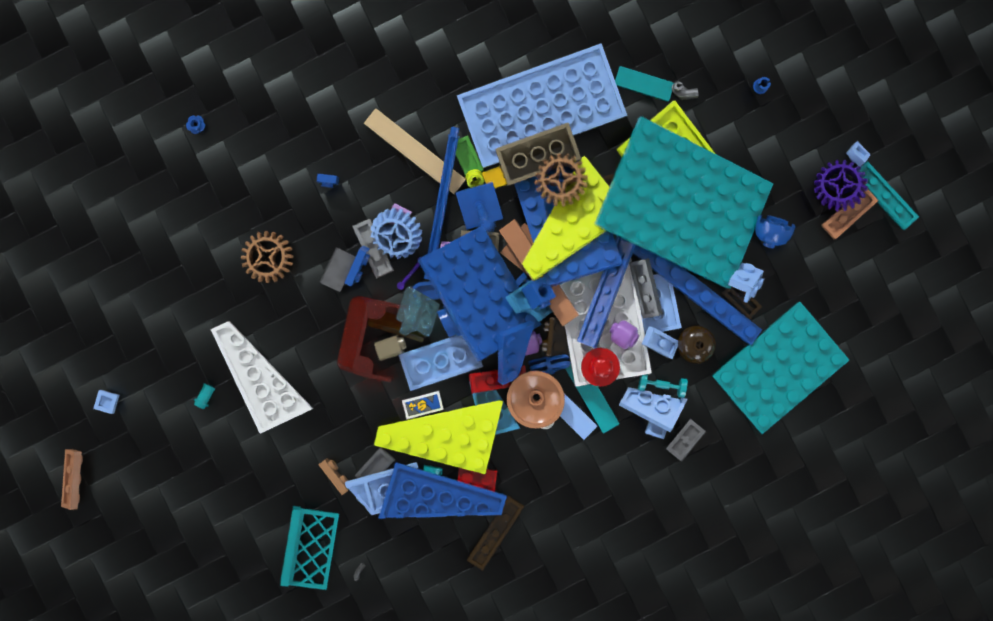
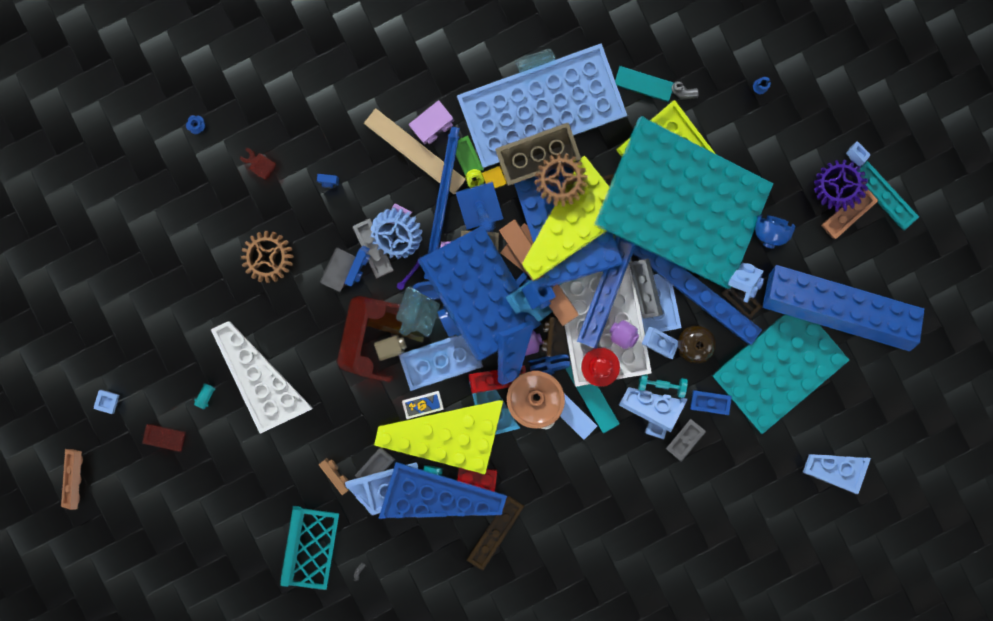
(164, 437): none -> clear red plate
(260, 165): none -> clear red plate
(431, 123): none -> lavender brick
(535, 60): none -> clear light blue slope
(710, 402): none -> blue plate
(838, 470): none -> light blue wing
(843, 308): none -> blue brick

